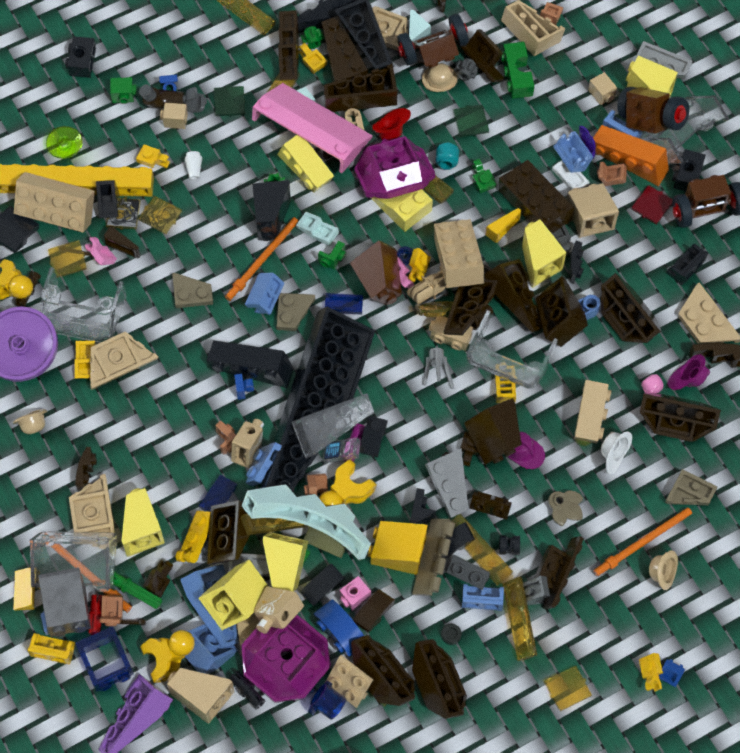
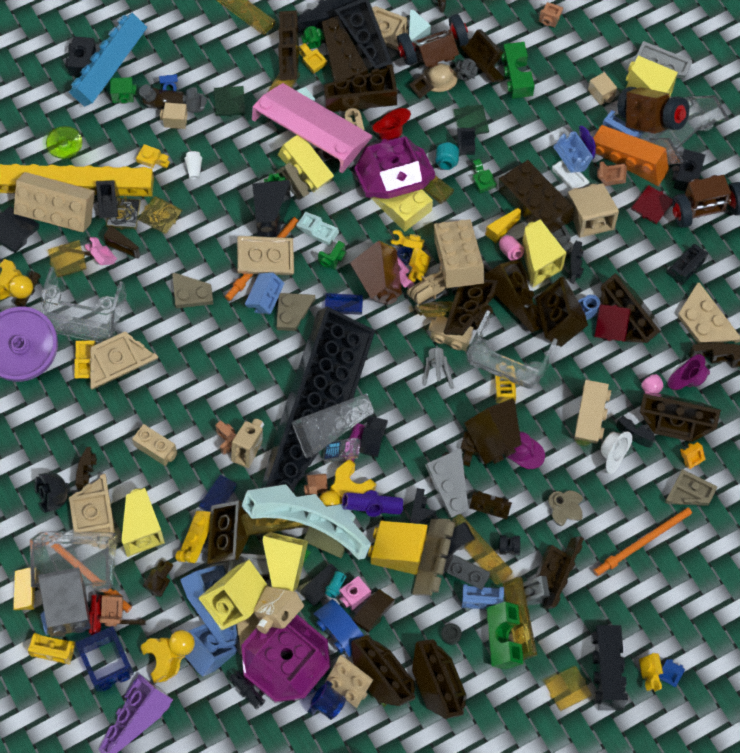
(32, 422): tan hat -> none
(52, 491): none -> black cylinder
(108, 59): none -> dark azure brick
(137, 591): green axle -> none
(154, 445): none -> tan brick
(200, 692): tan slope -> none
(243, 386): blue tile -> none
(252, 362): black wedge -> none
(261, 463): medium blue wing -> none
(265, 255): none -> tan tile
(298, 187): none -> dark tan wing
(335, 584): none -> teal pin
(372, 503): none -> dark purple piece
(411, 241): none -> yellow plate
(421, 85): none -> dark brown slope
(466, 141): none -> black panel
(501, 620): none -> green arch
(511, 247): none -> bright pink brick
(531, 28): tan wedge -> none
(609, 668): none -> black wedge
(612, 323): none -> dark red piece
(640, 435): none -> black slope
(664, 569): tan hat -> none
(693, 455): none -> light orange tile

